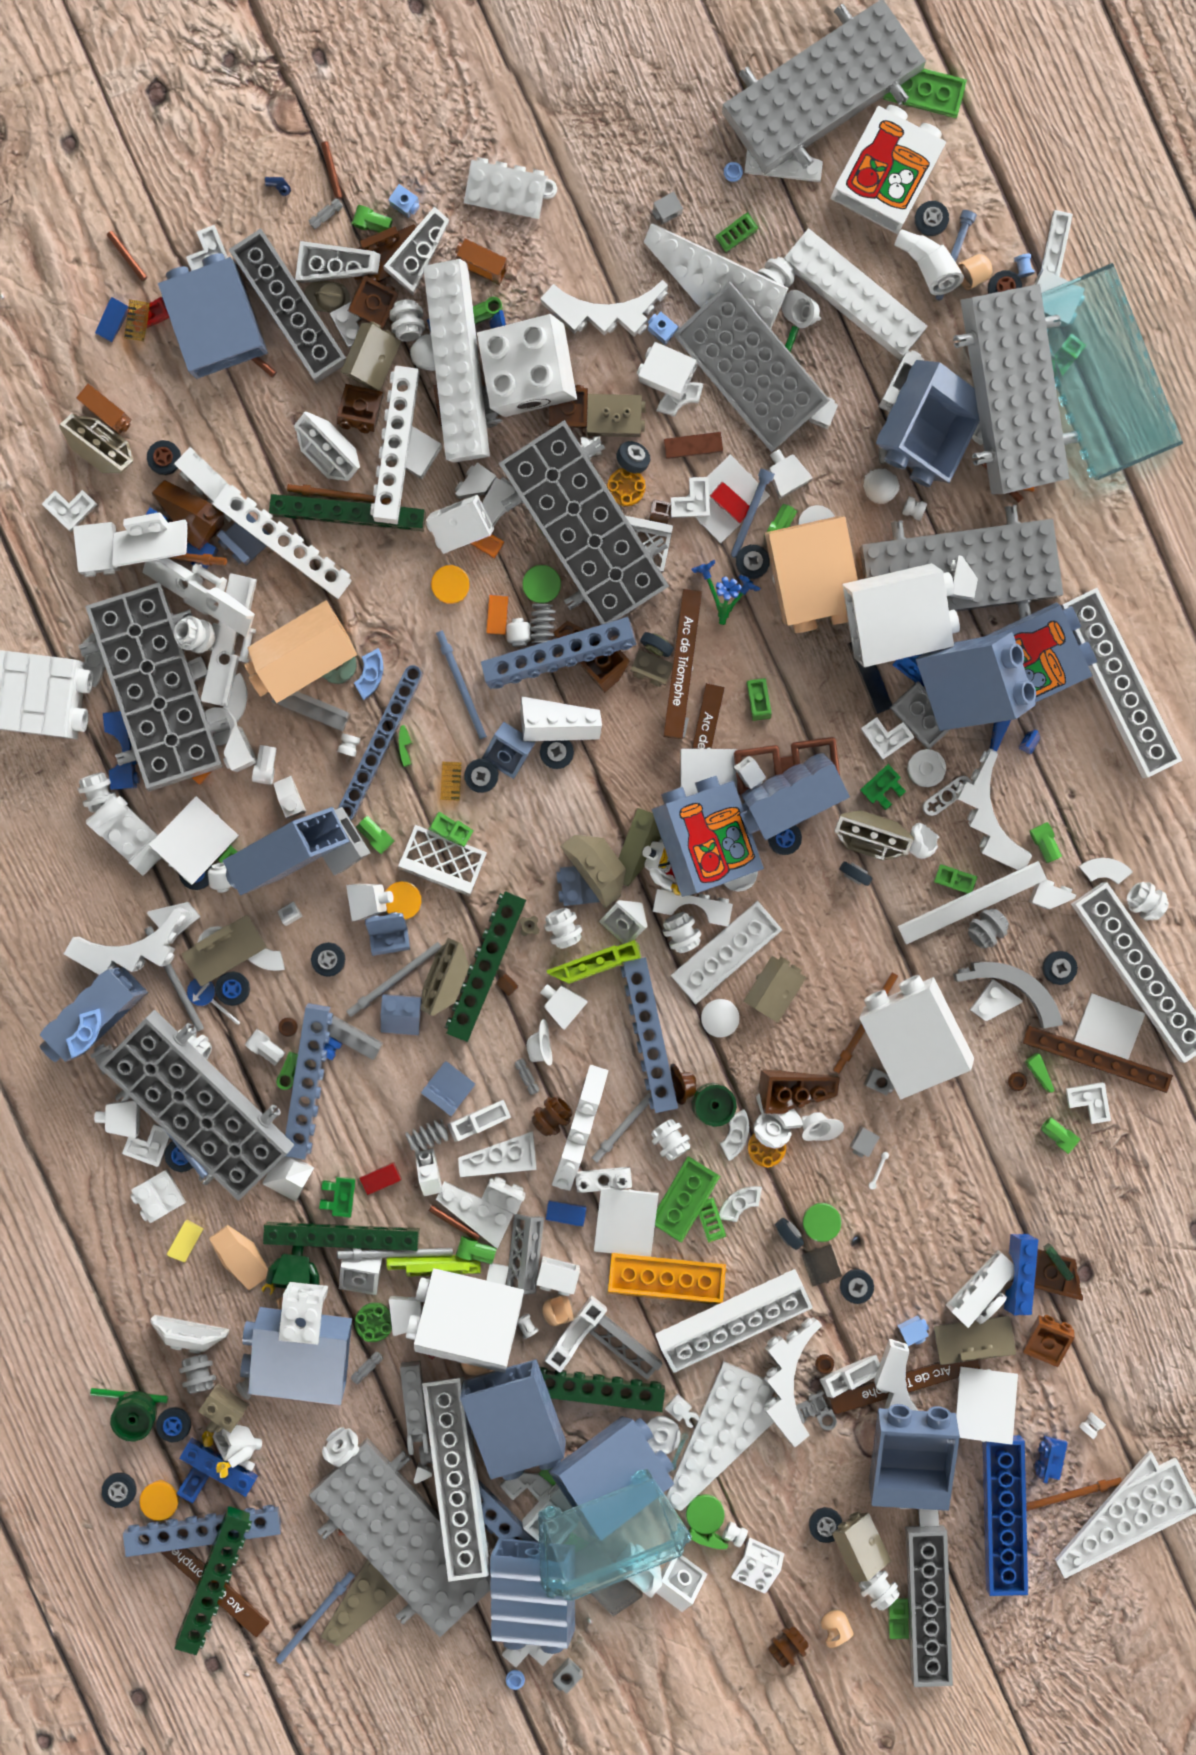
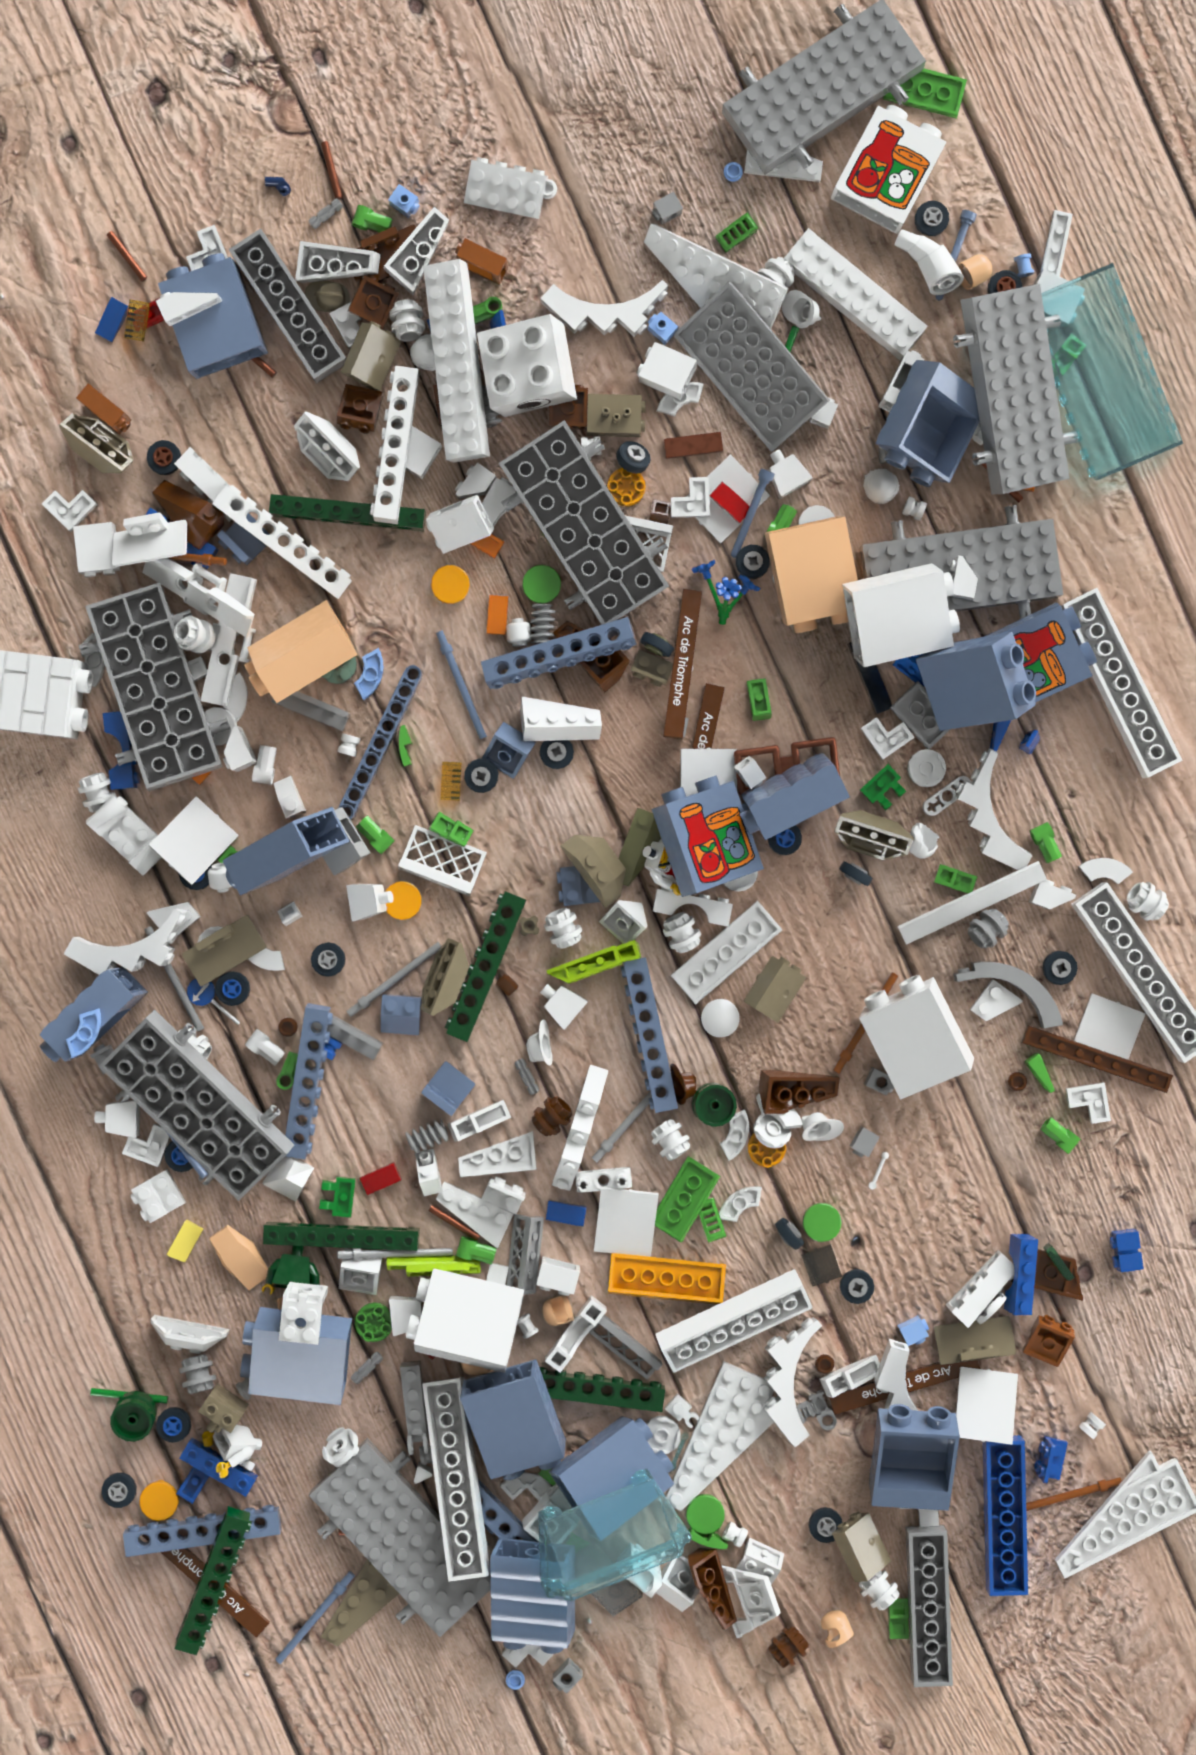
(180, 305): none -> white slope
(307, 490): dark orange bar -> none
(388, 933): sand blue bracket -> none
(711, 1584): none -> reddish brown wedge
(755, 1597): none -> white wing
(1126, 1250): none -> blue piece

